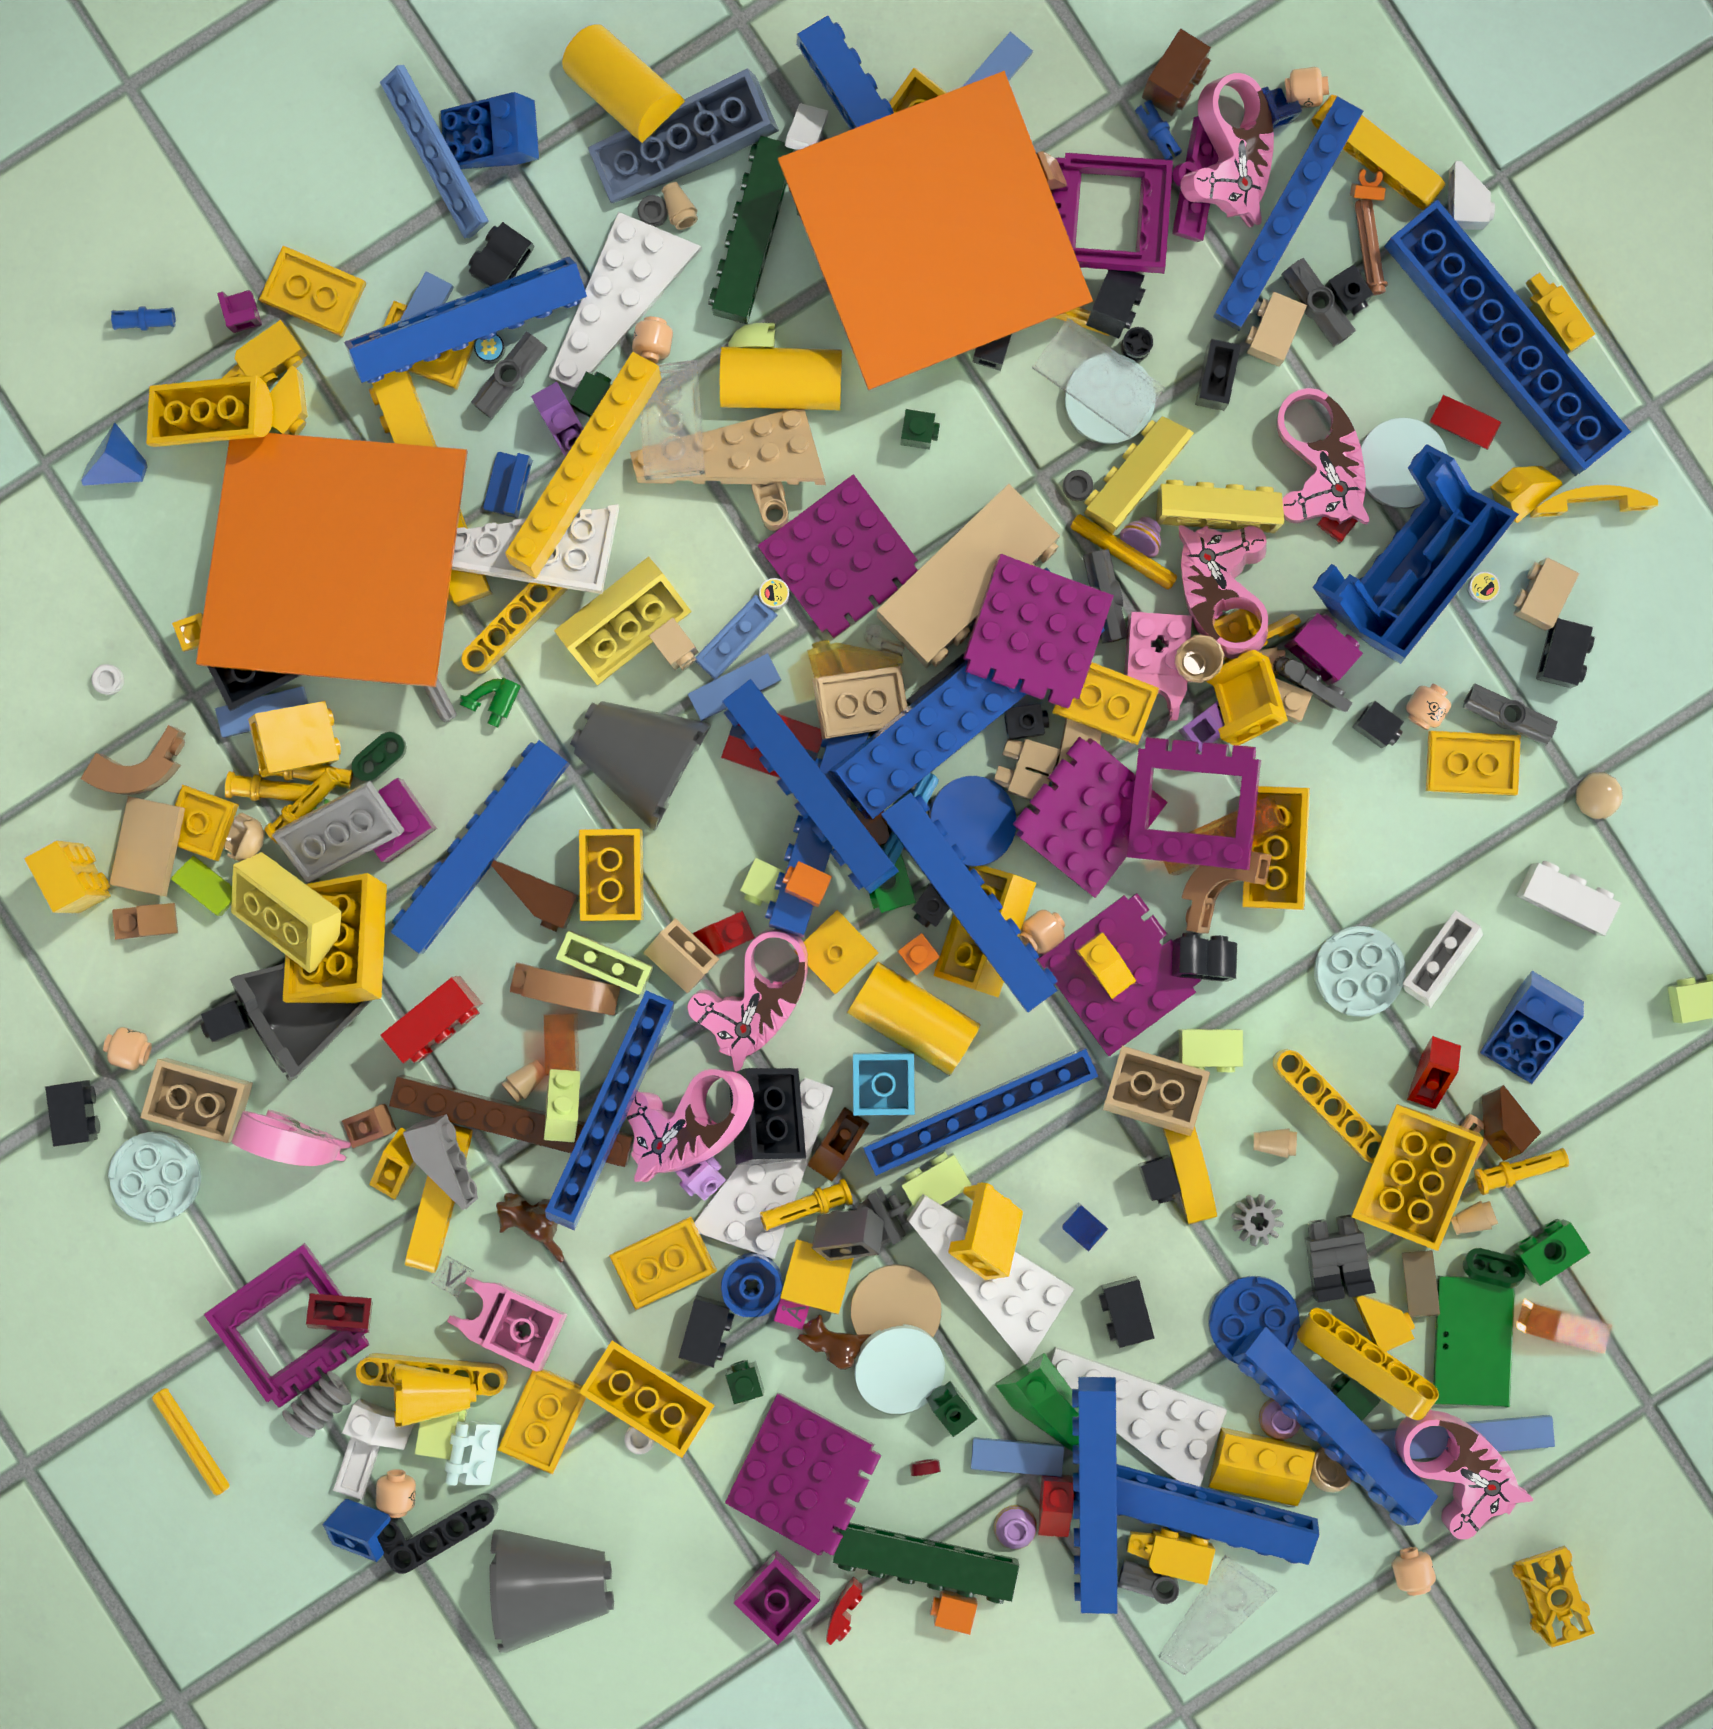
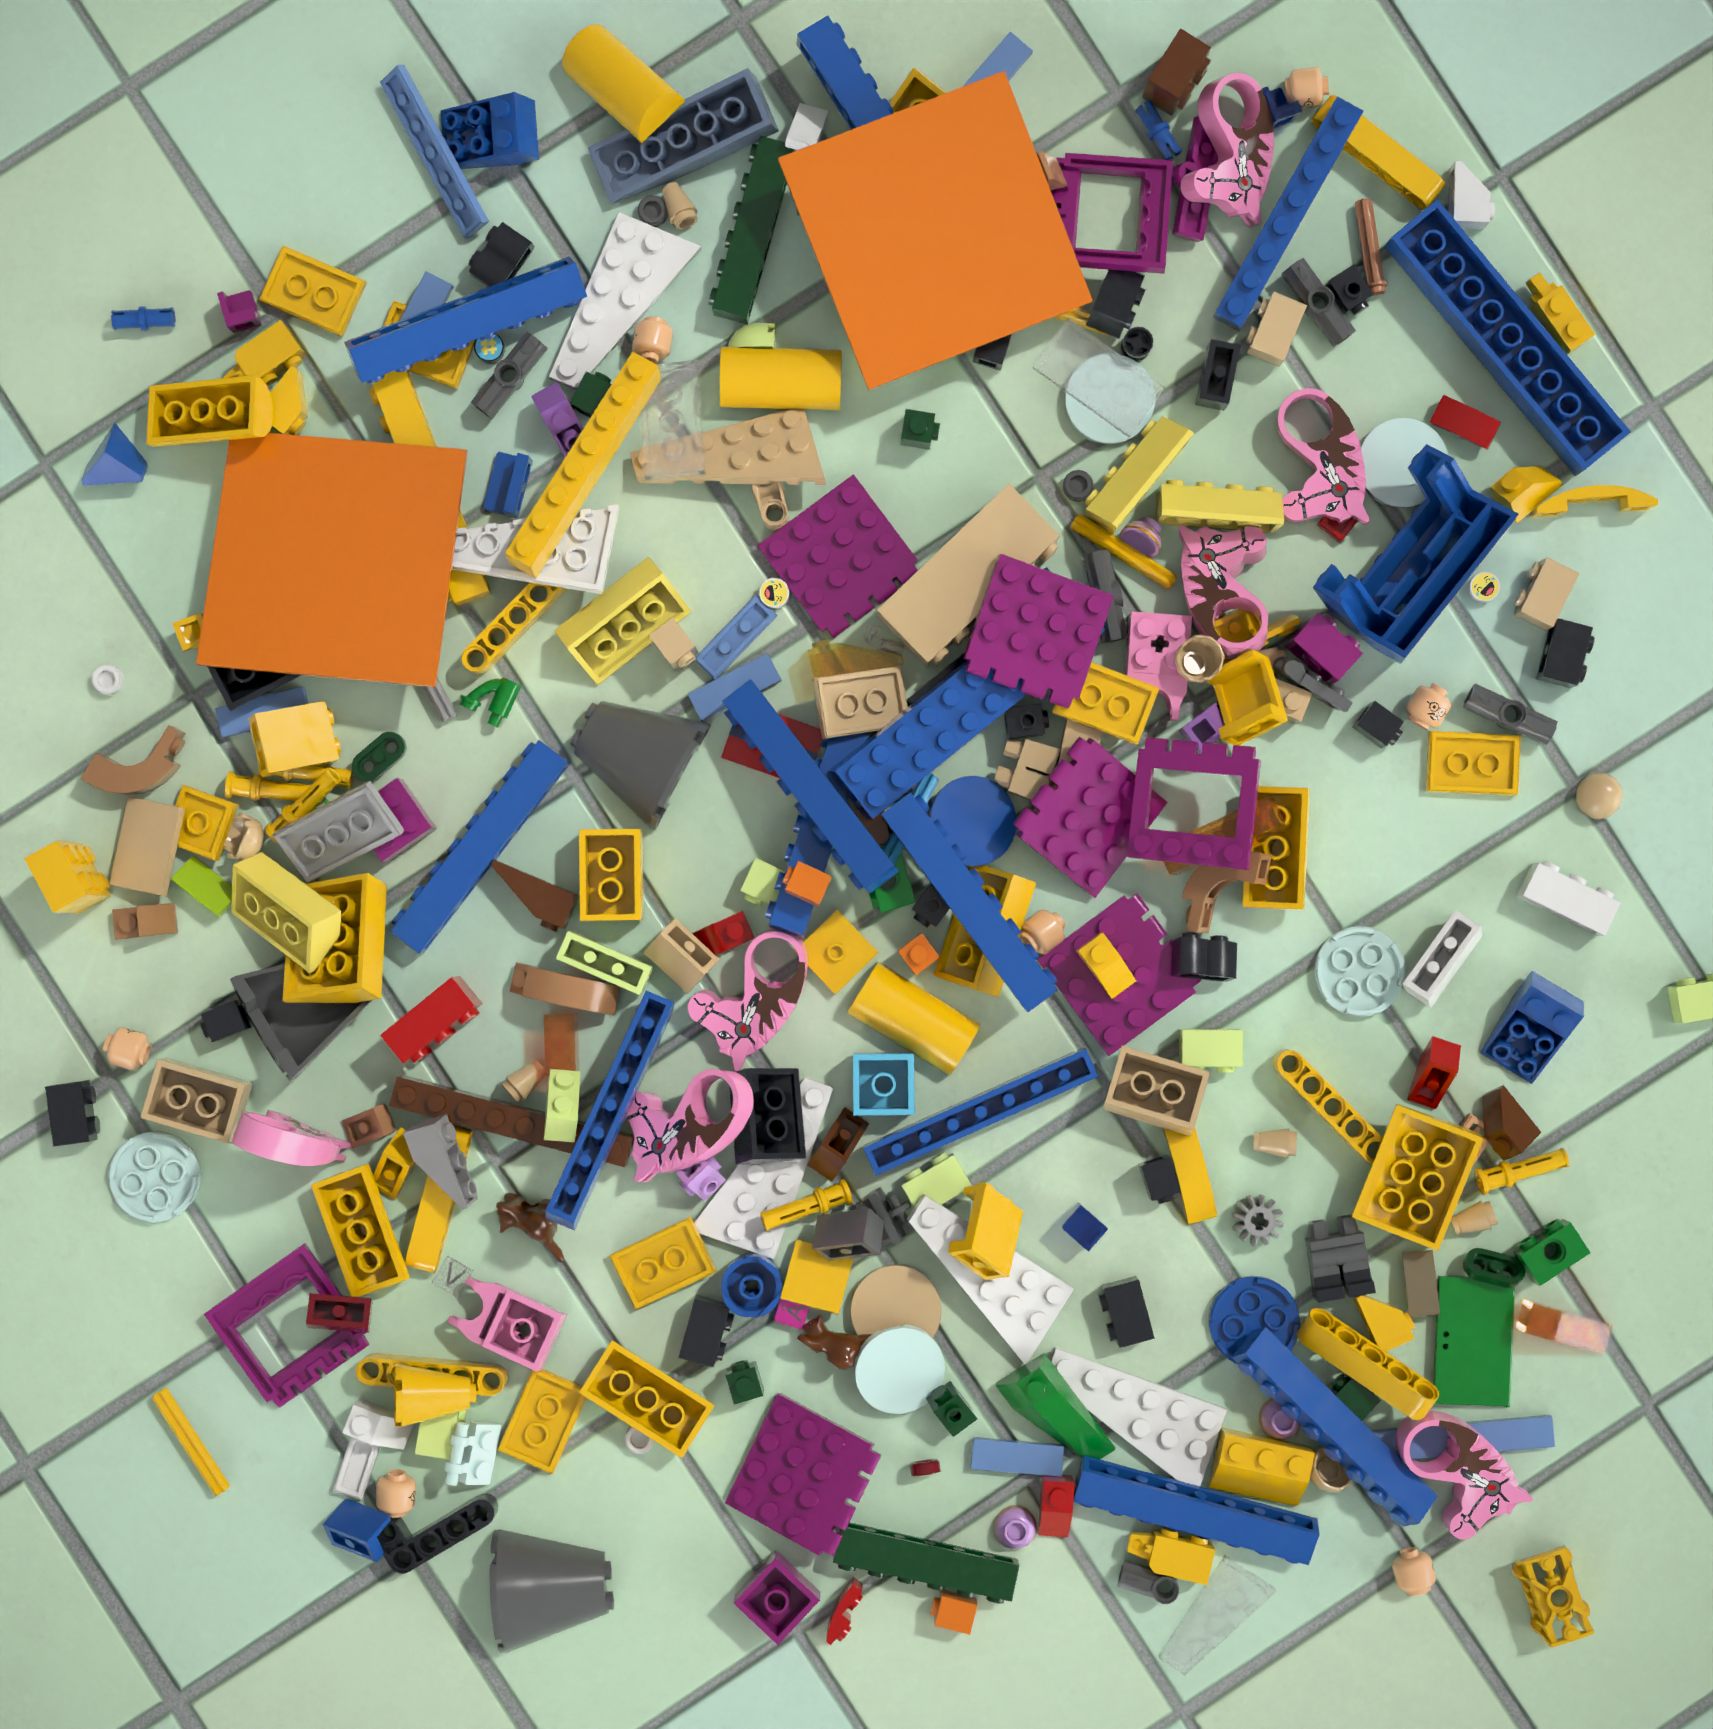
(319, 1407): light grey piece -> none
(360, 1231): none -> yellow brick
(1098, 1494): blue brick -> none
(1366, 189): orange tile -> none

